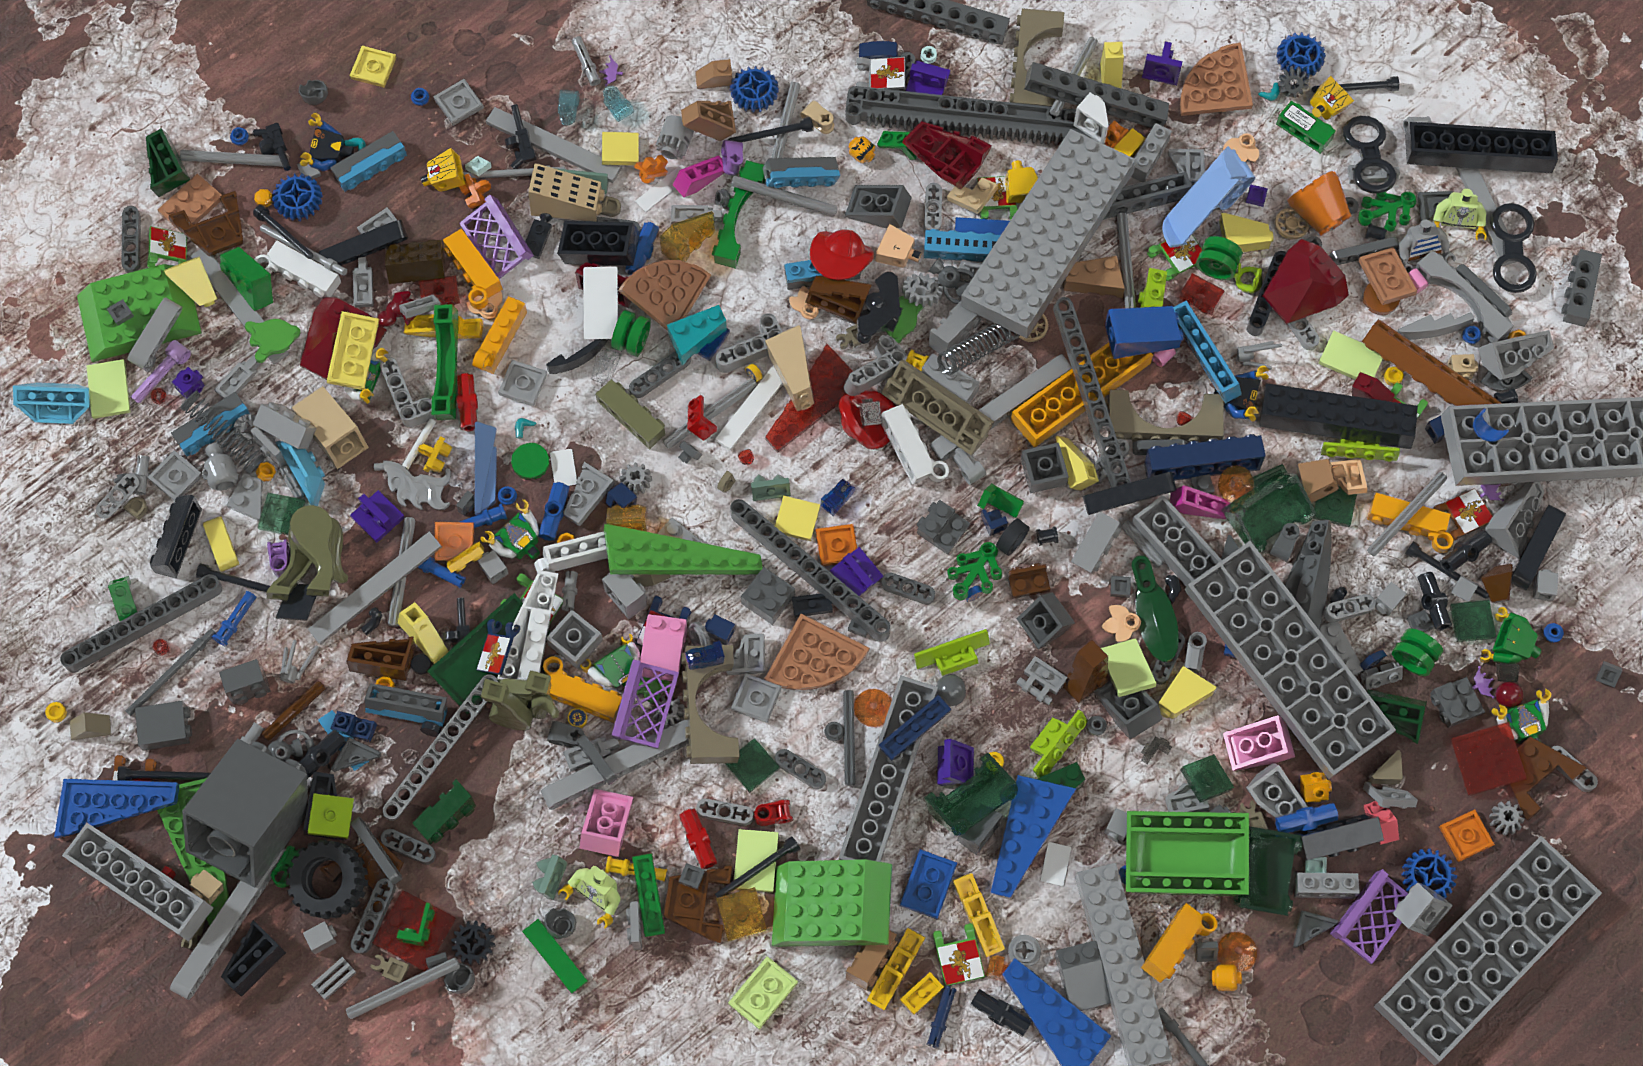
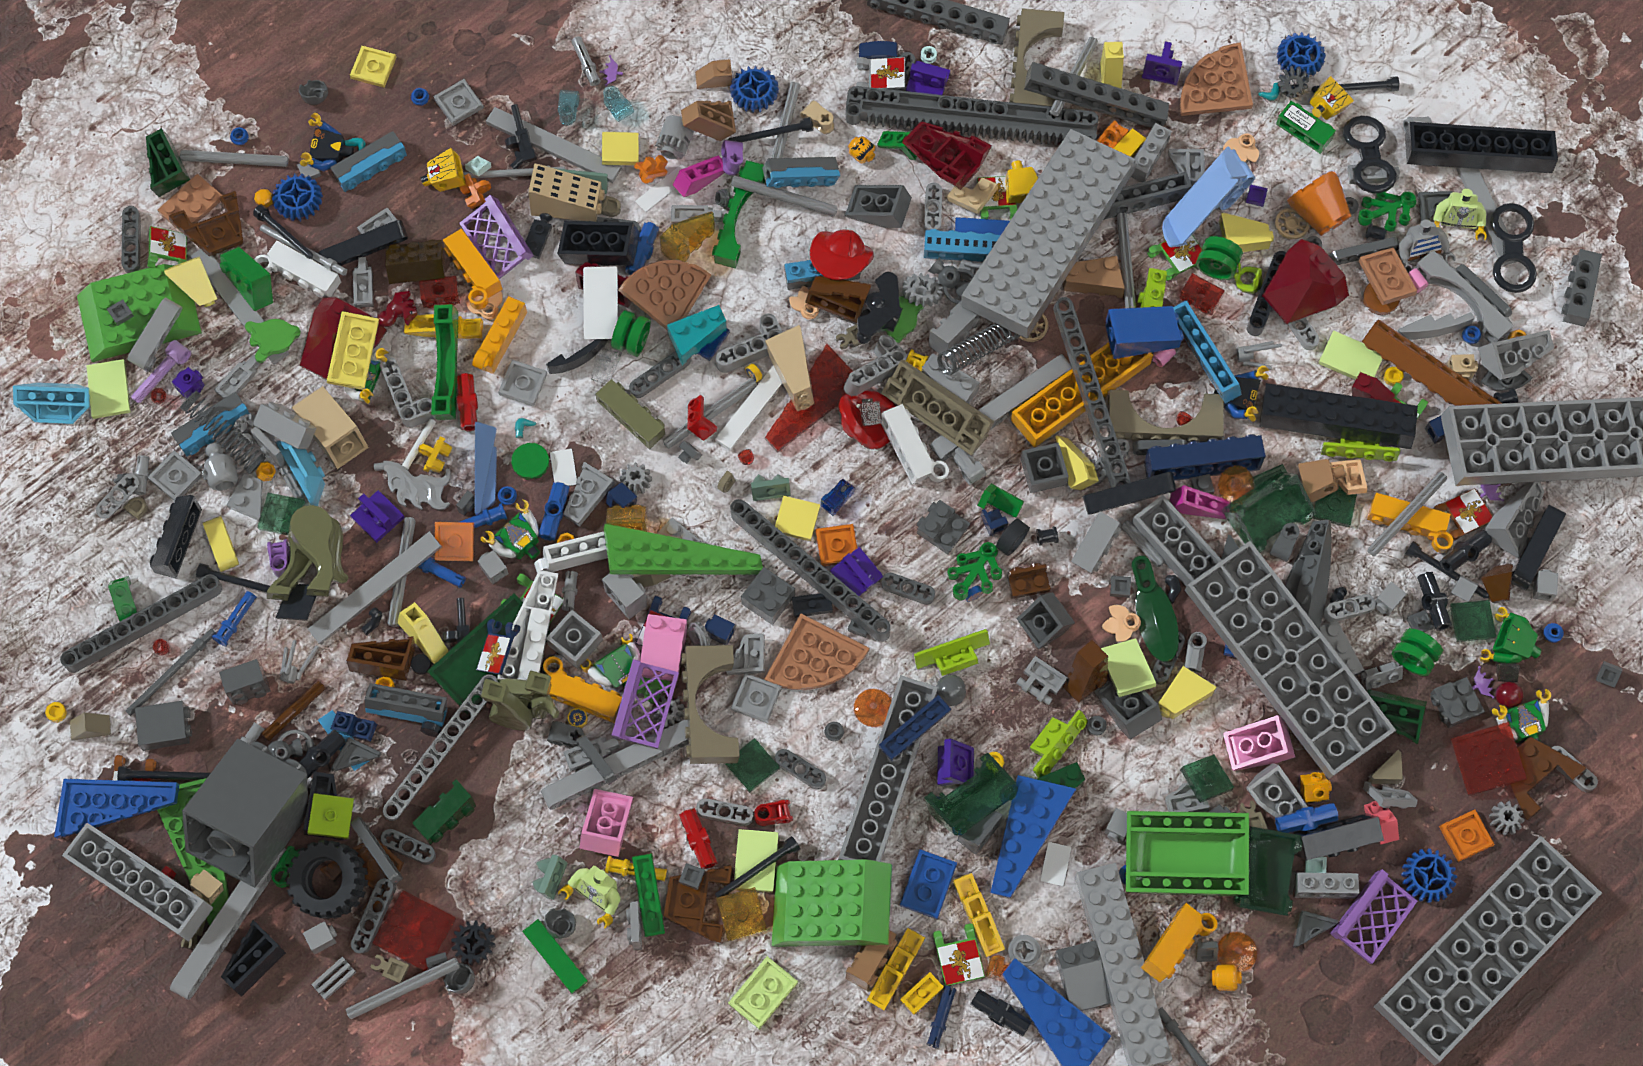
(273, 143): black piece -> none
(411, 936): green bracket -> none
(419, 306): light grey tile -> none
(471, 554): yellow plate -> none
(705, 656): clear blue leg -> none
(849, 737): dark grey axle -> none
(897, 248): light nougat torso -> none
(1092, 118): white slope -> none
(1150, 749): clear smoke bracket -> none
(1373, 659): dark blue tile -> none
(1422, 909): light grey slope -> none
(1485, 431): blue helmet -> none

